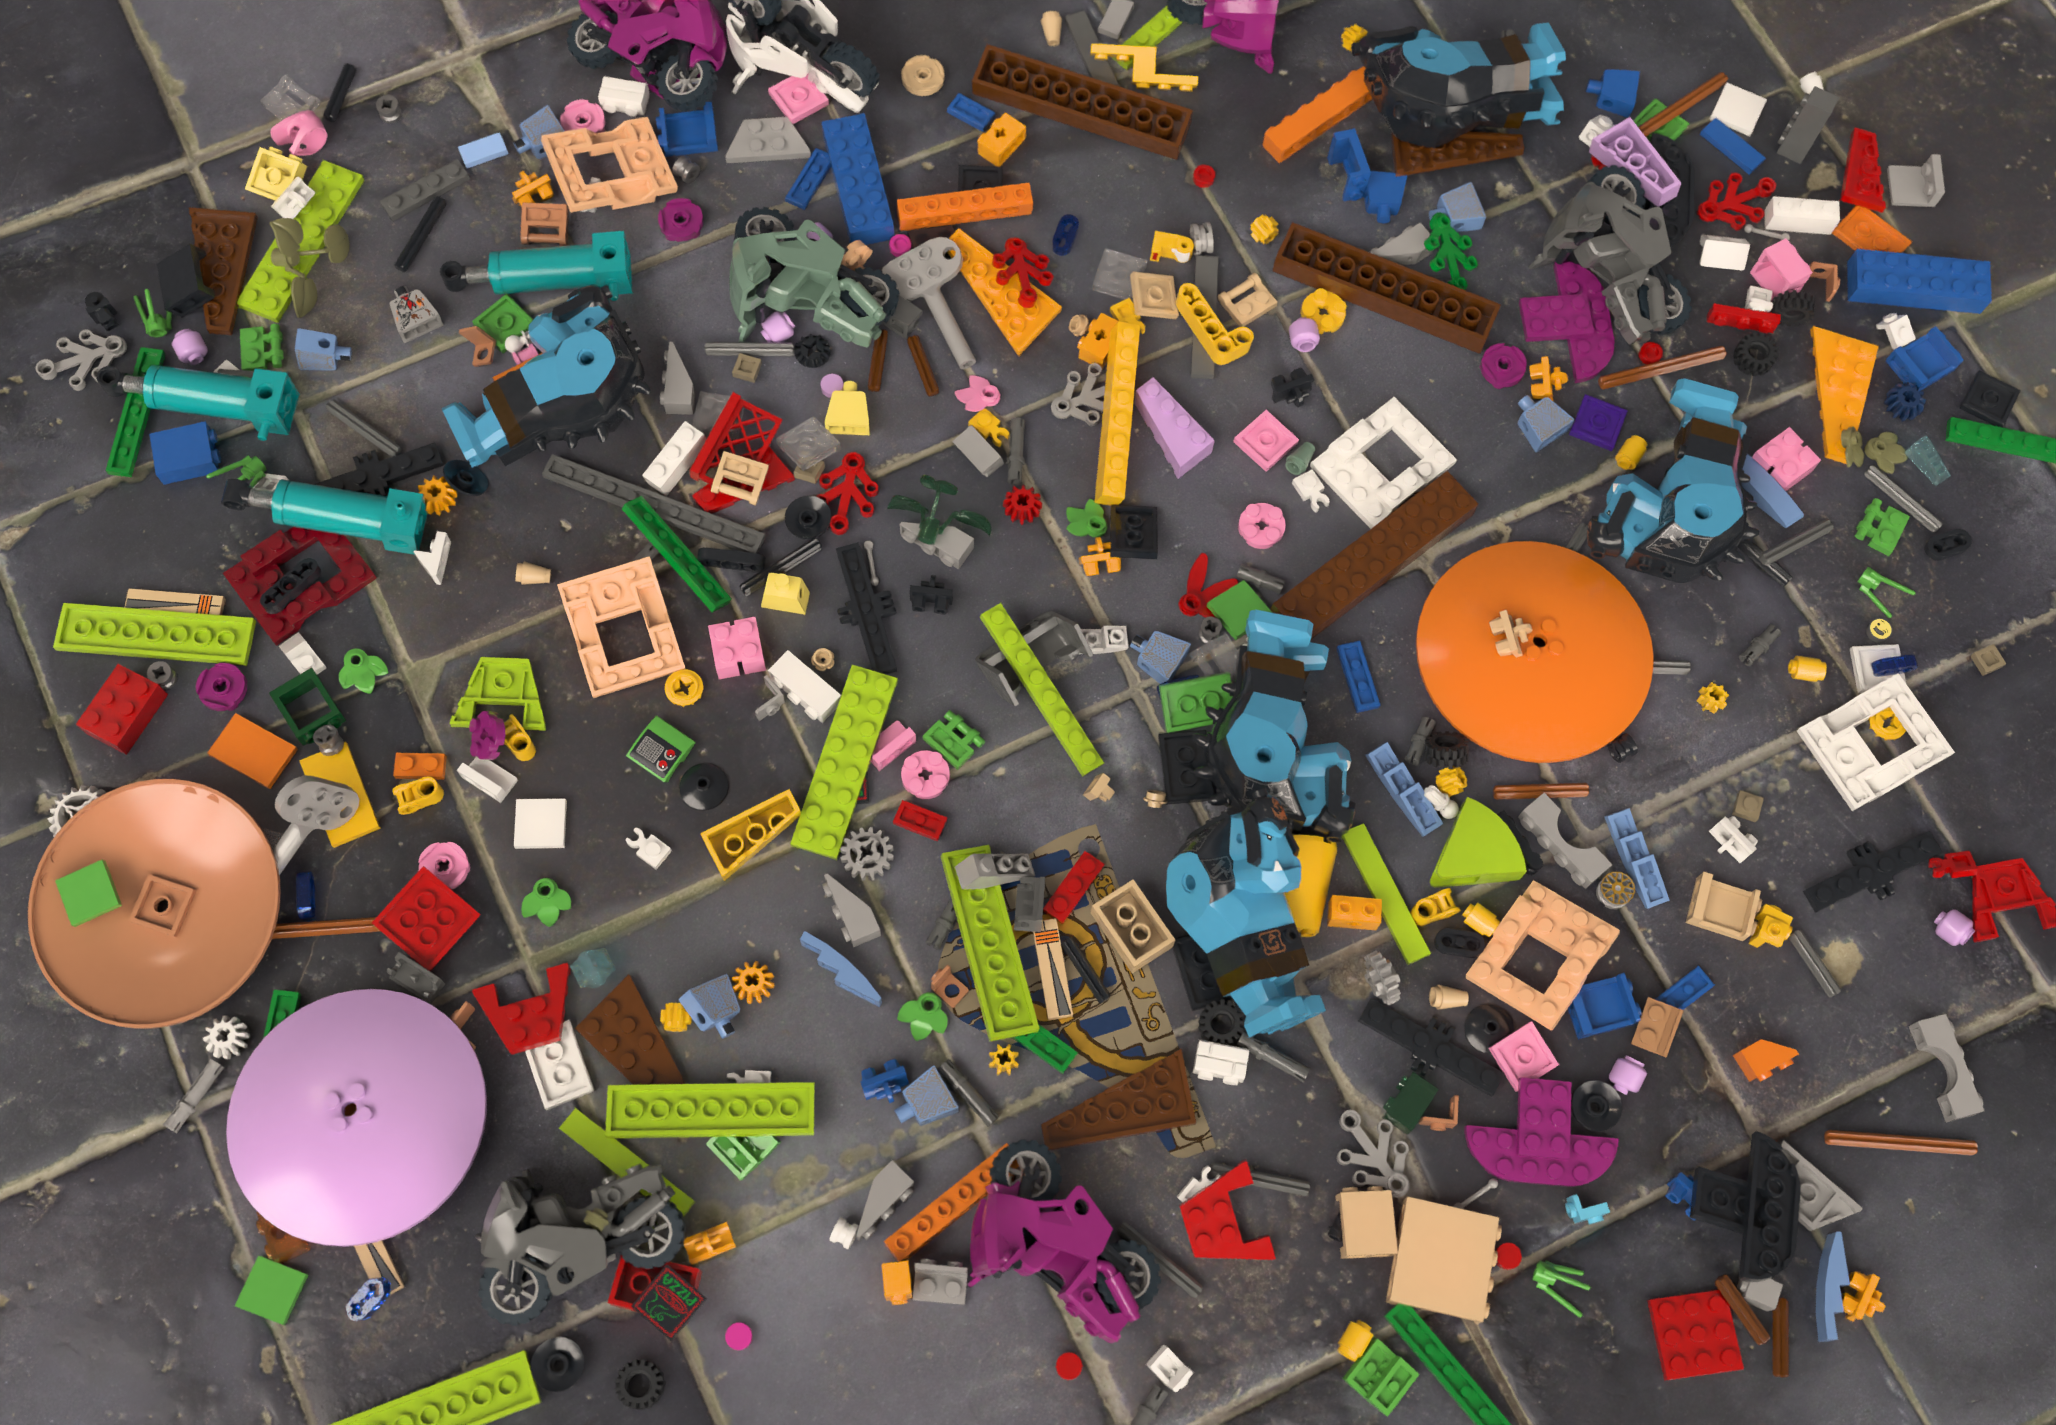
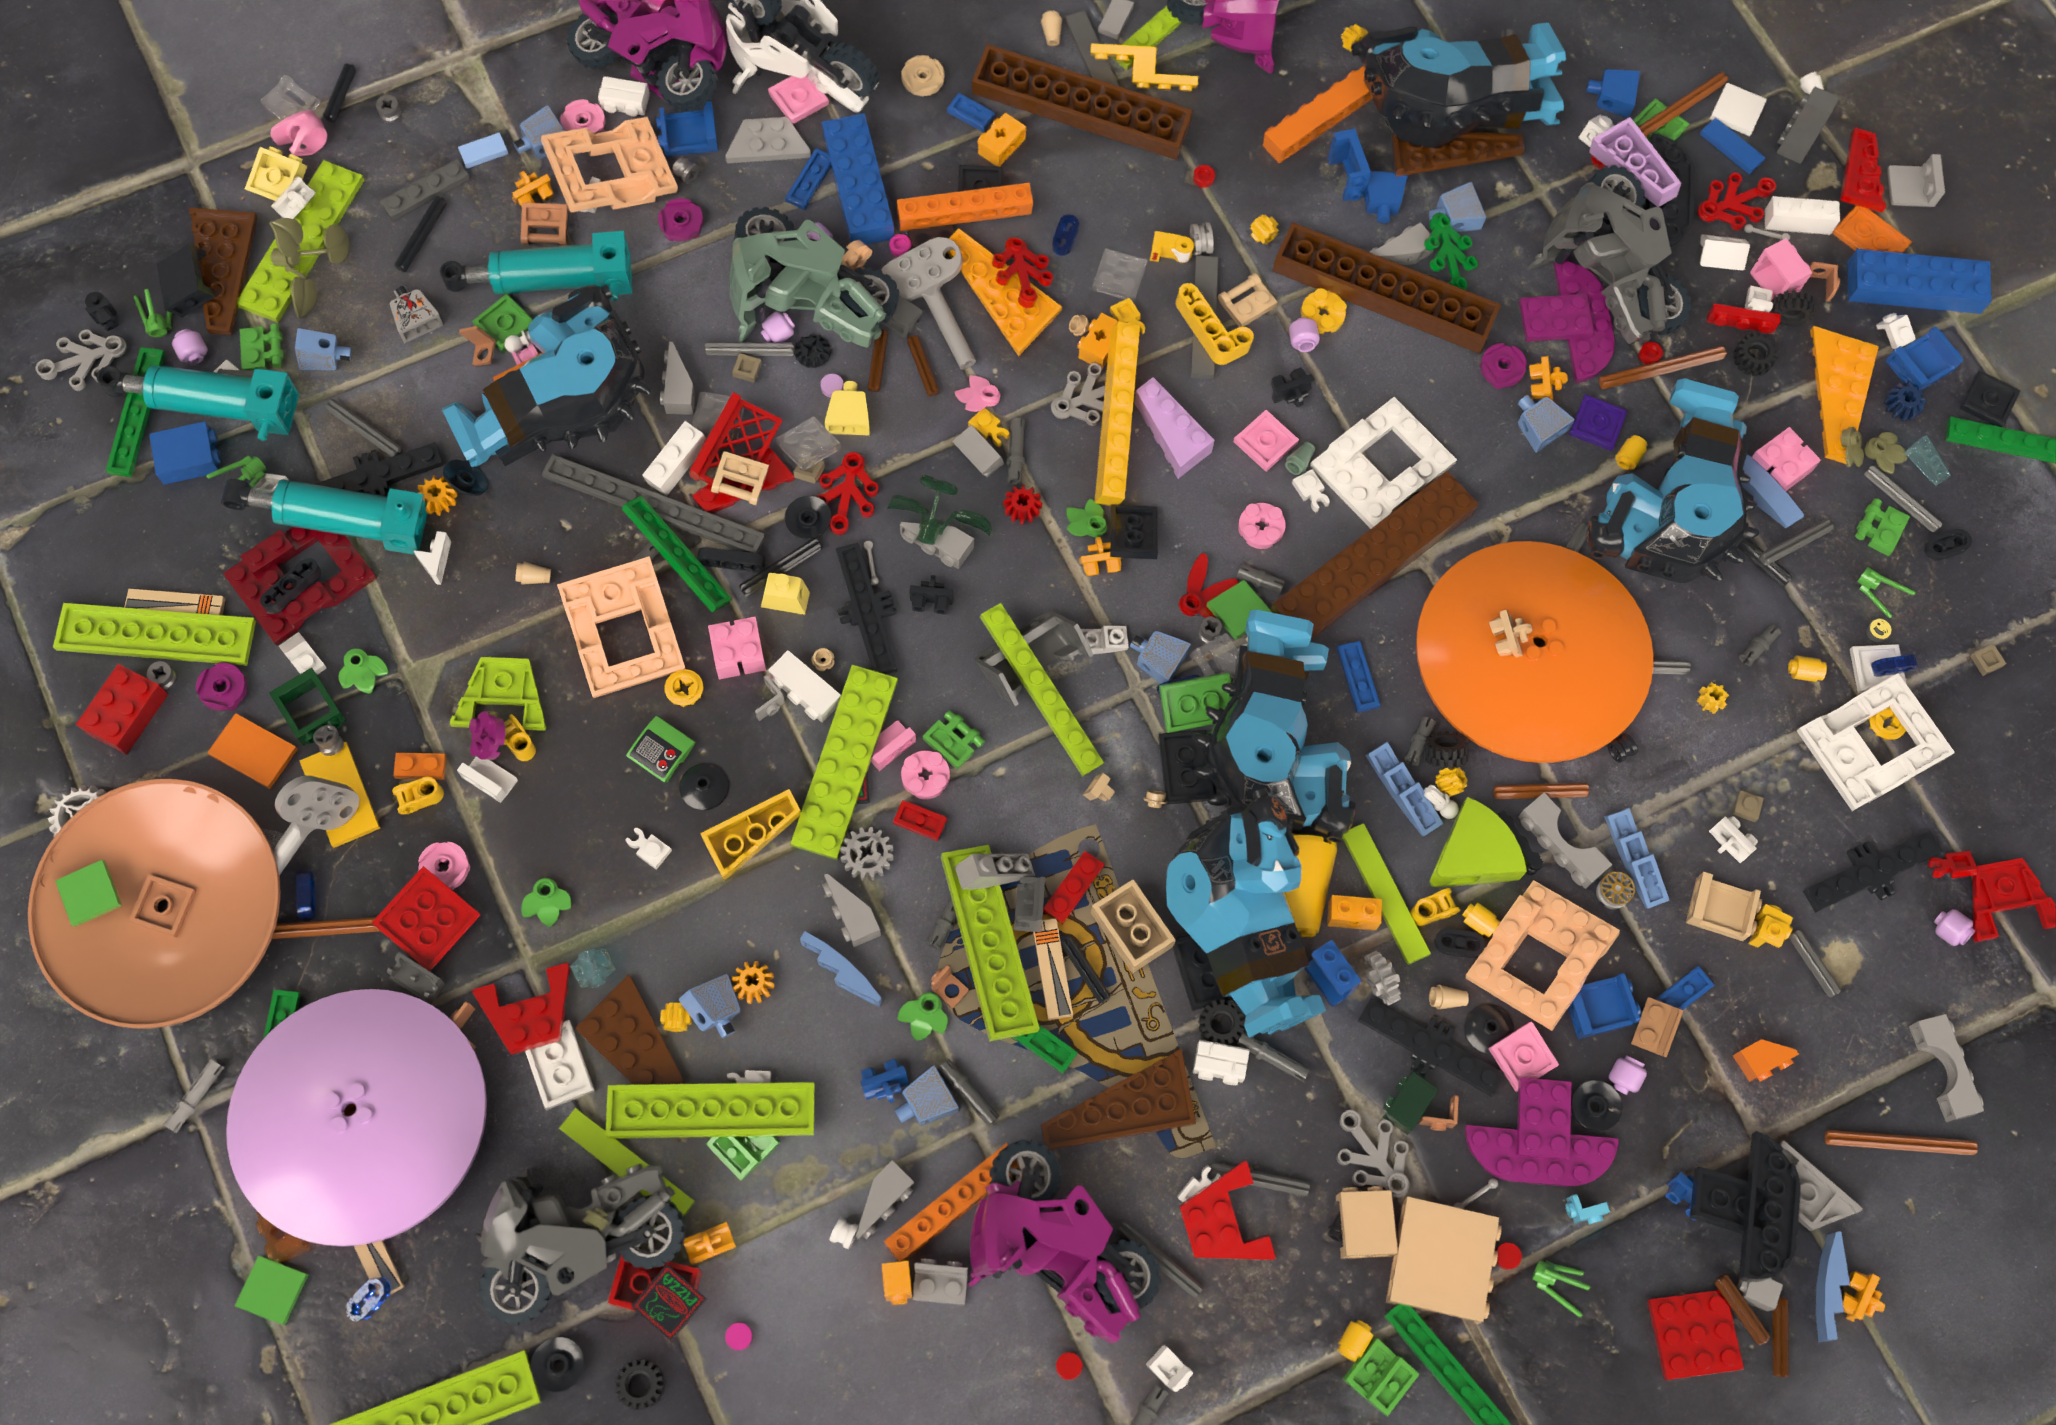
(217, 1037): white gear -> none
(540, 823): white tile -> none
(999, 1054): yellow gear -> none
(1154, 295): tan plate -> none
(1332, 974): none -> blue panel

